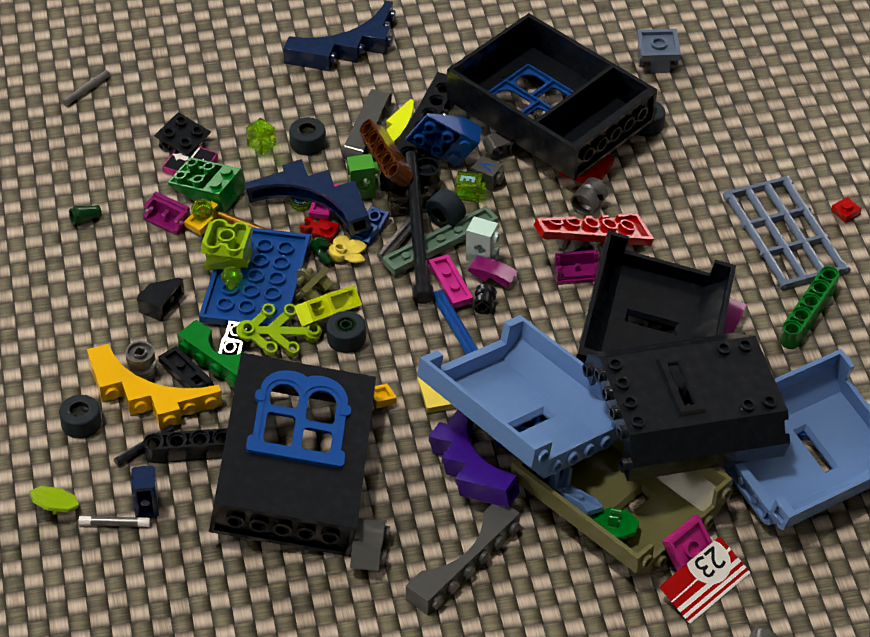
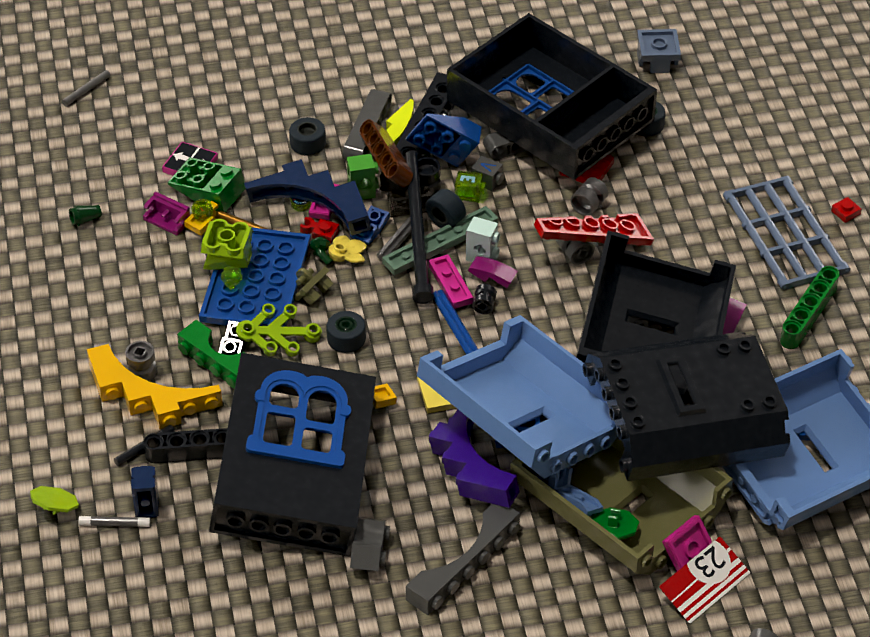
(80, 416): black wheel -> none
(160, 298): black slope -> none
(181, 134): black hinge -> none
(184, 369): black plate -> none
(260, 136): clear neon green brick -> none
(327, 305): neon yellow slope -> none
(347, 46): dark blue arch -> none
(576, 267): magenta hinge -> none

